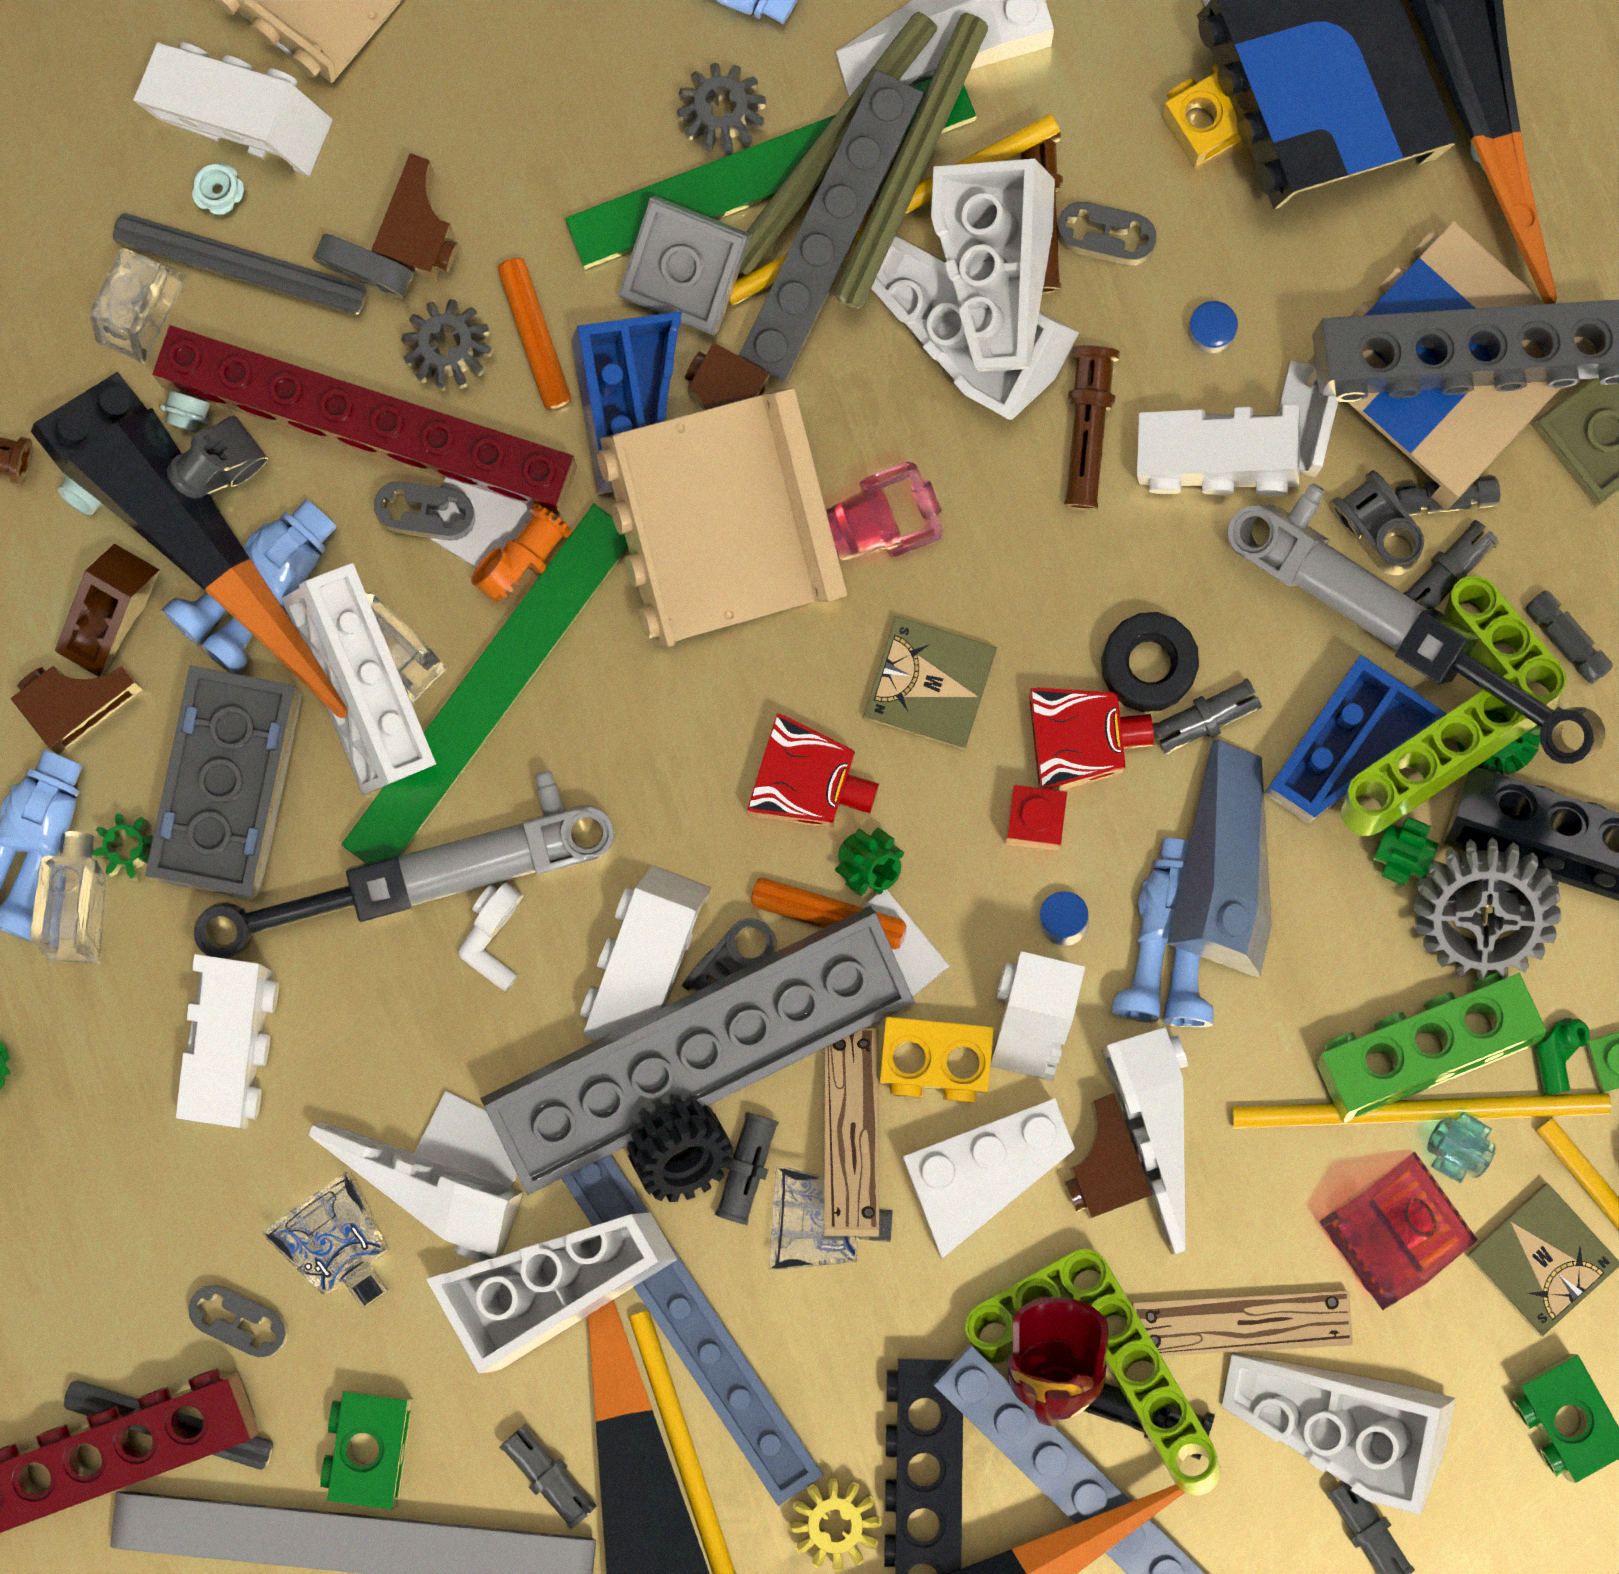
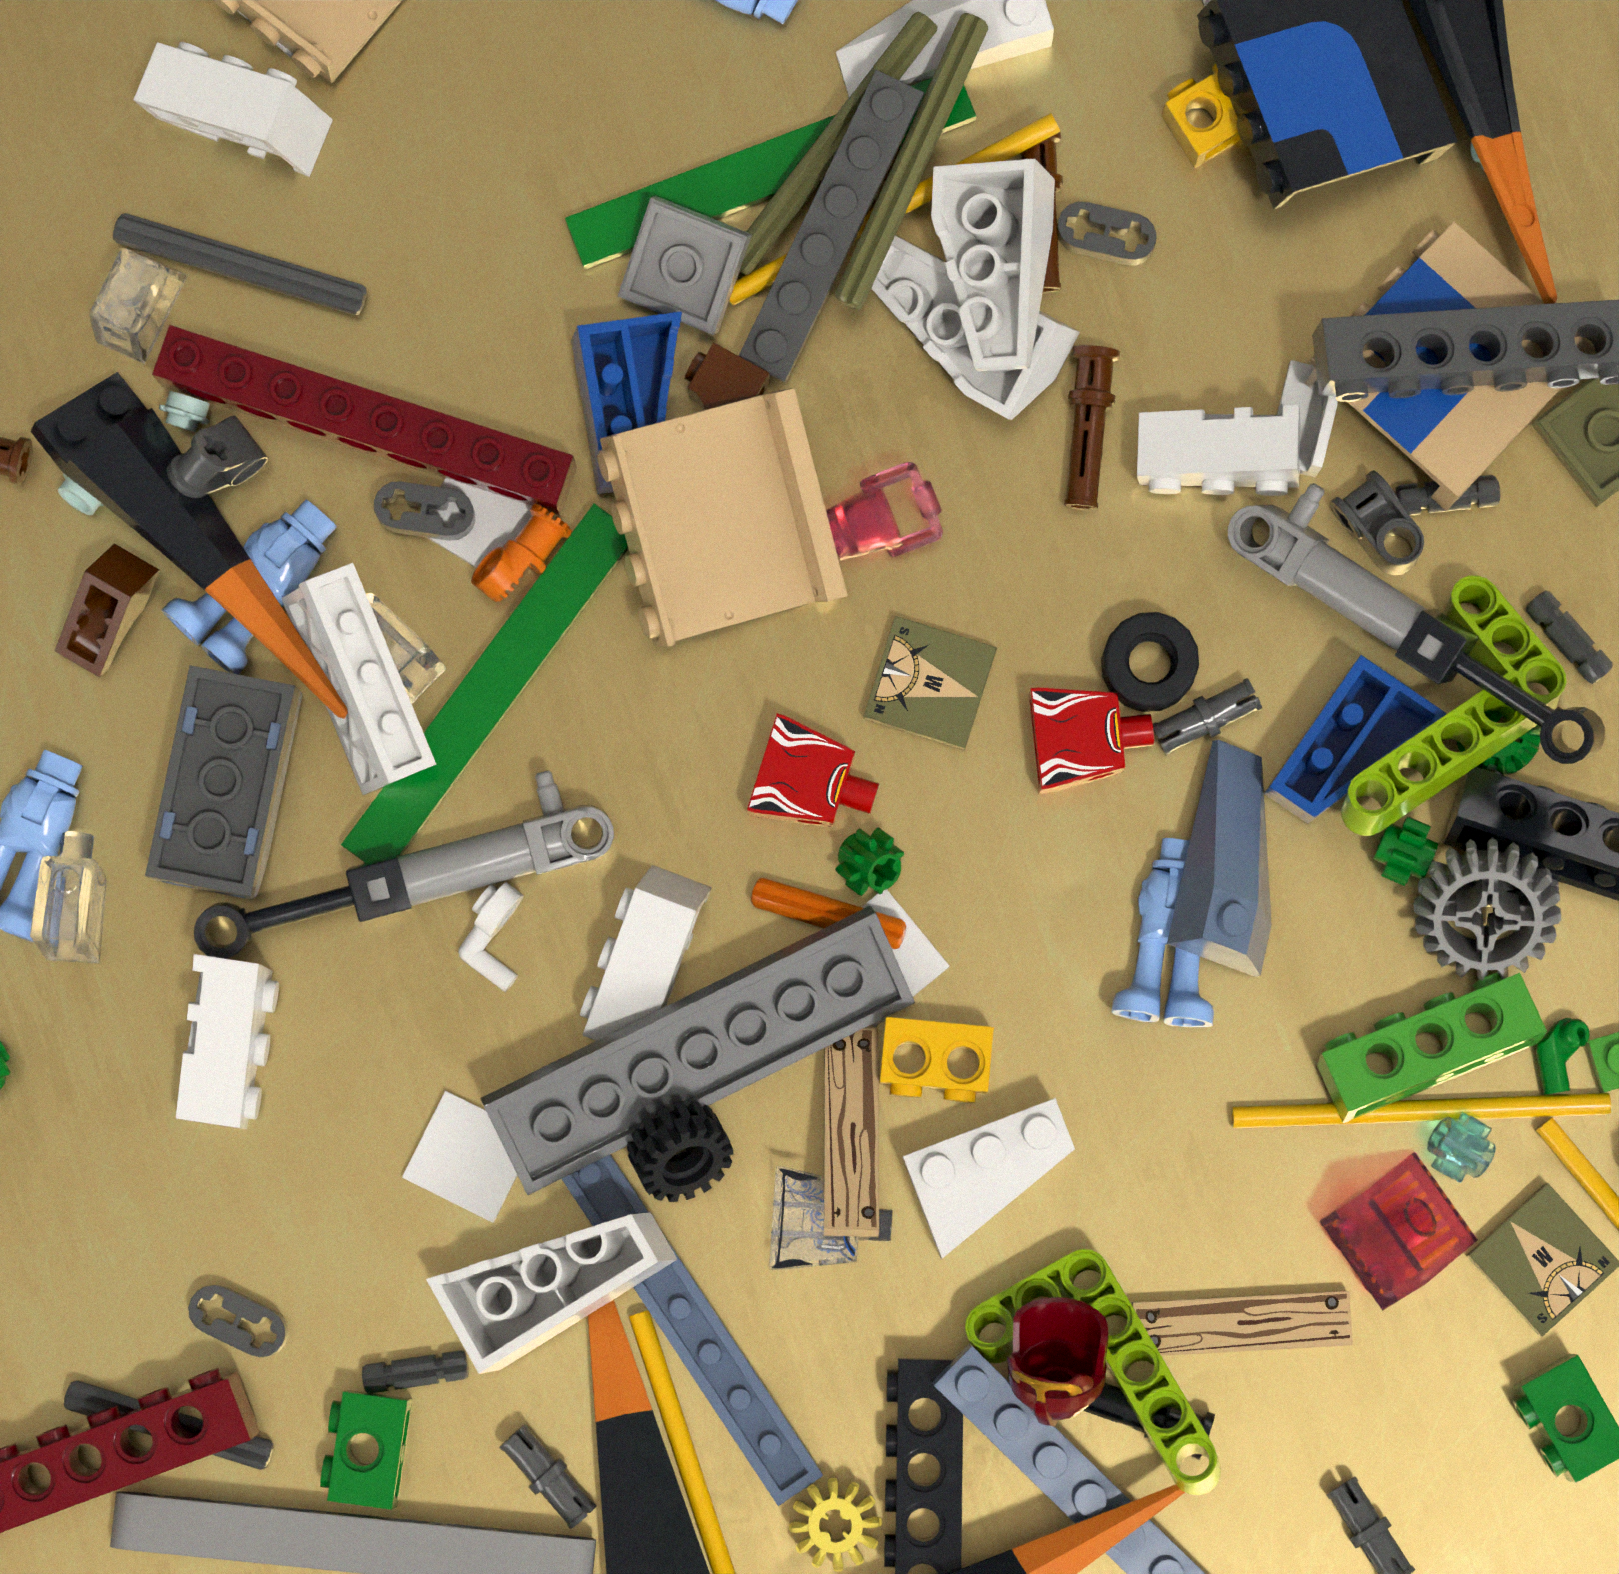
(67, 707): reddish brown arch -> none
(114, 838): green gear -> none
(214, 175): light aqua plate -> none
(334, 1240): clear torso -> none
(363, 266): dark grey beam -> none
(411, 229): reddish brown arch -> none
(415, 1372): none -> dark grey axle
(435, 331): dark grey gear -> none
(447, 1200): white wedge -> none
(534, 333): orange axle -> none
(709, 91): dark grey gear -> none
(726, 957): dark grey piece -> none
(747, 1168): dark grey pin -> none
(1036, 817): red brick -> none
(1036, 1015): white wedge -> none
(1064, 918): blue piece -> none
(1111, 1170): reddish brown arch -> none
(1152, 1101): white wedge -> none
(1213, 326): blue piece -> none
(1360, 1429): white wedge -> none
(1452, 566): dark grey pin -> none

